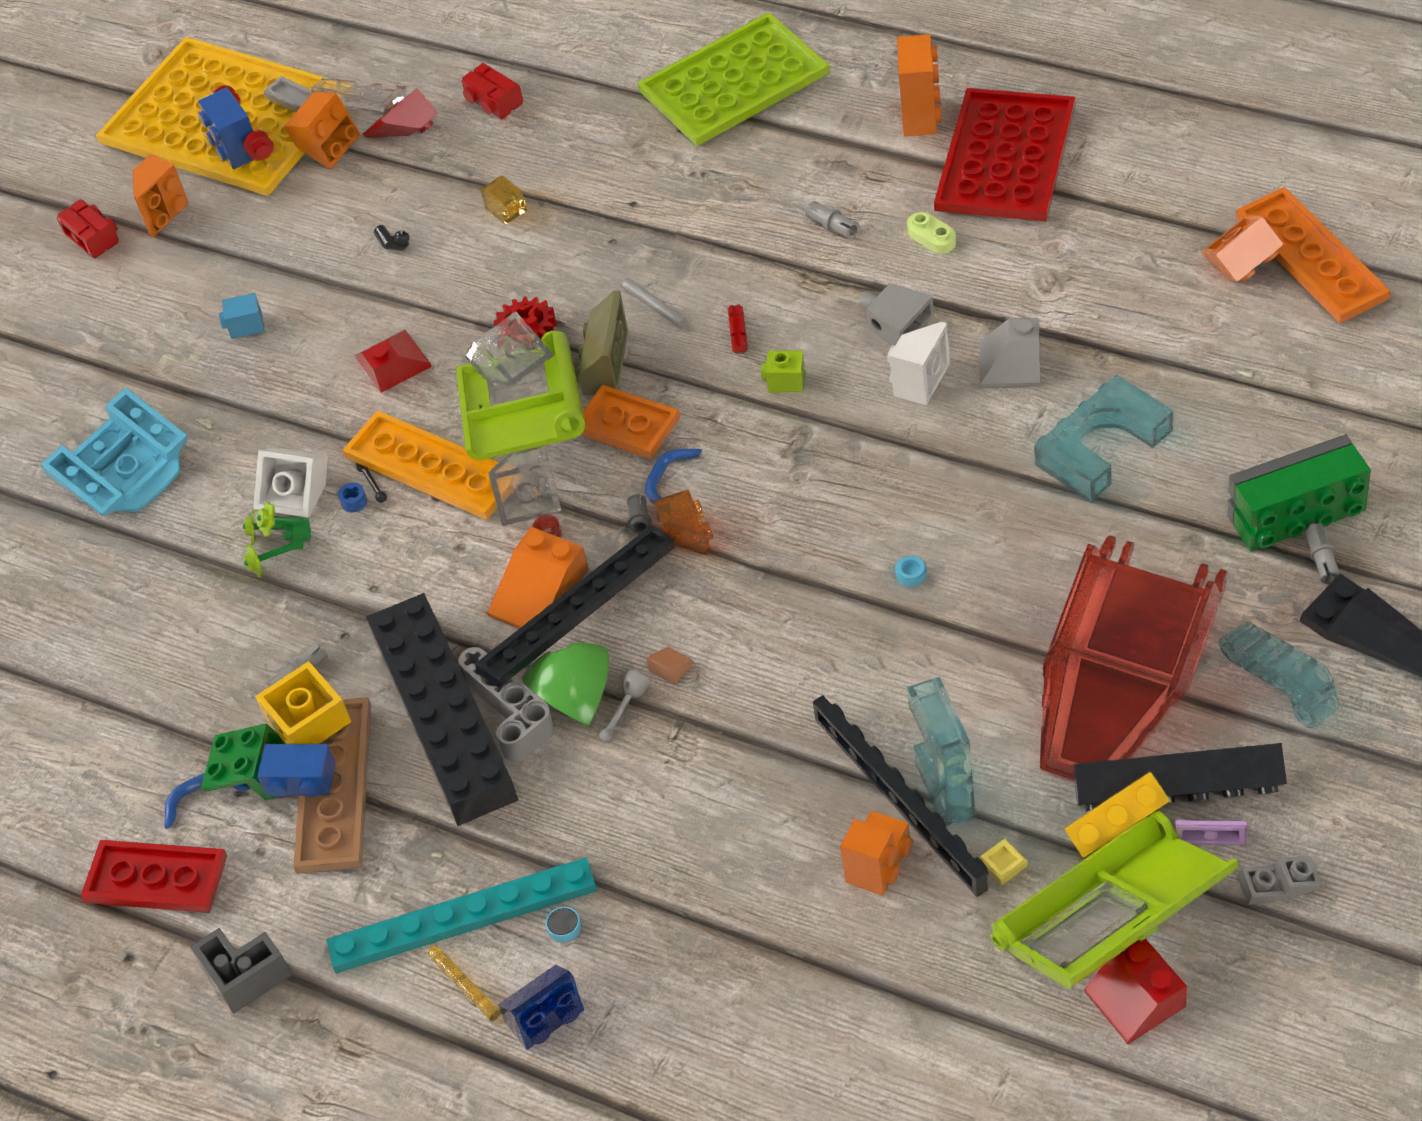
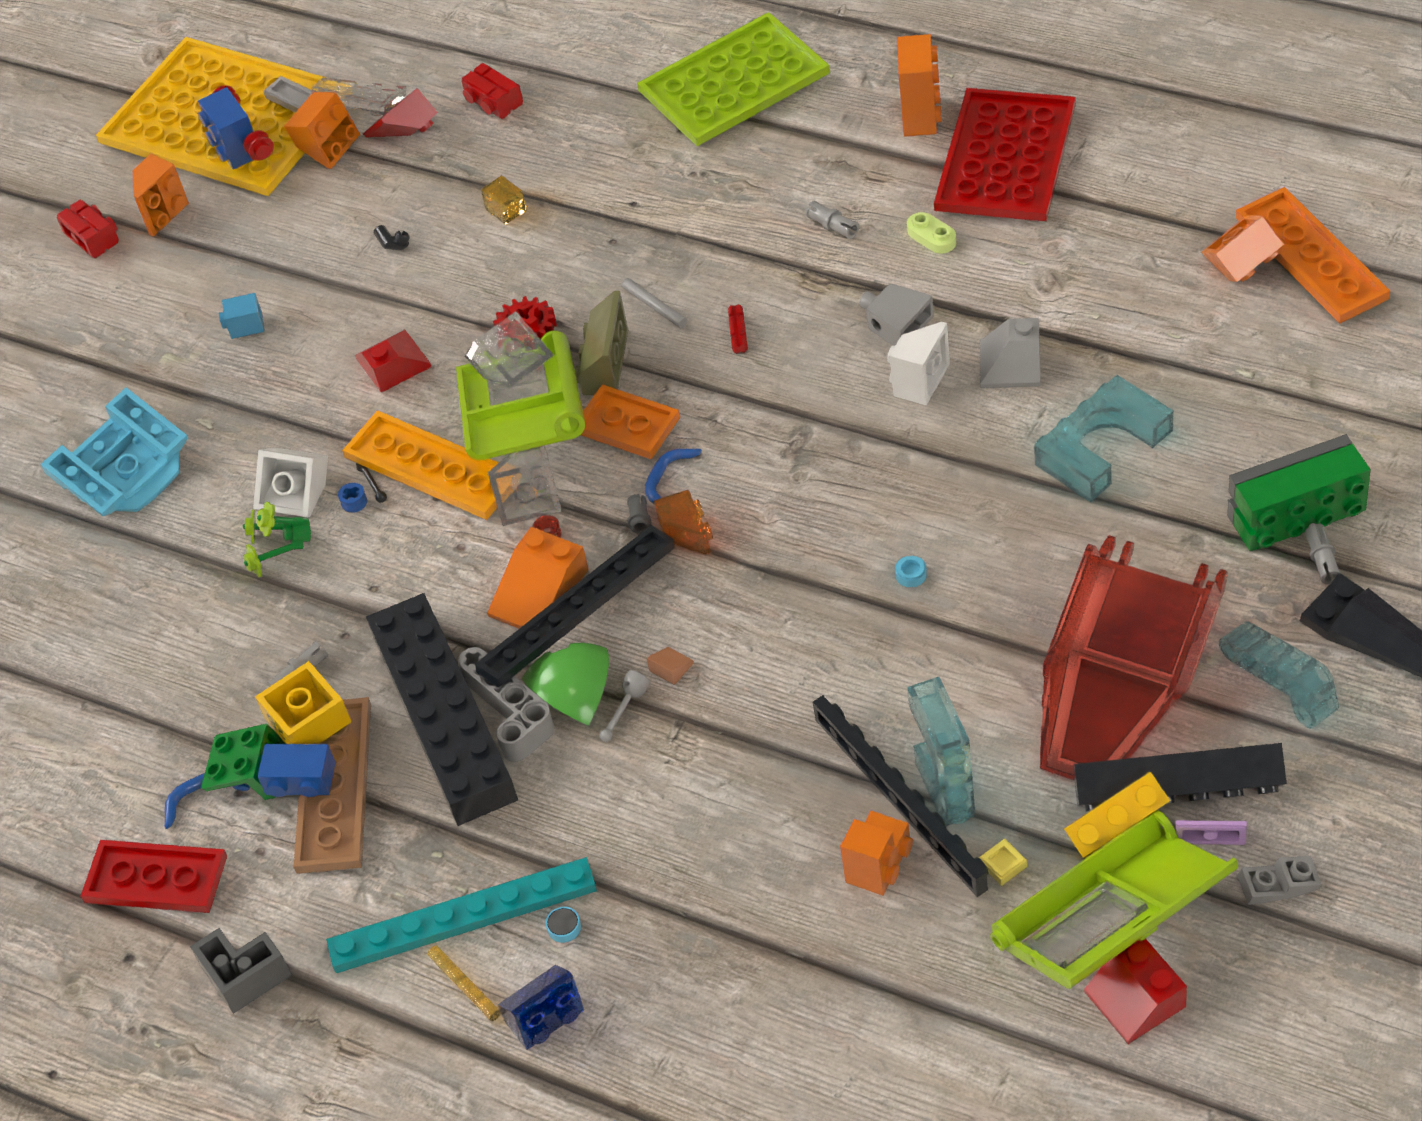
(784, 371): lime brick -> none

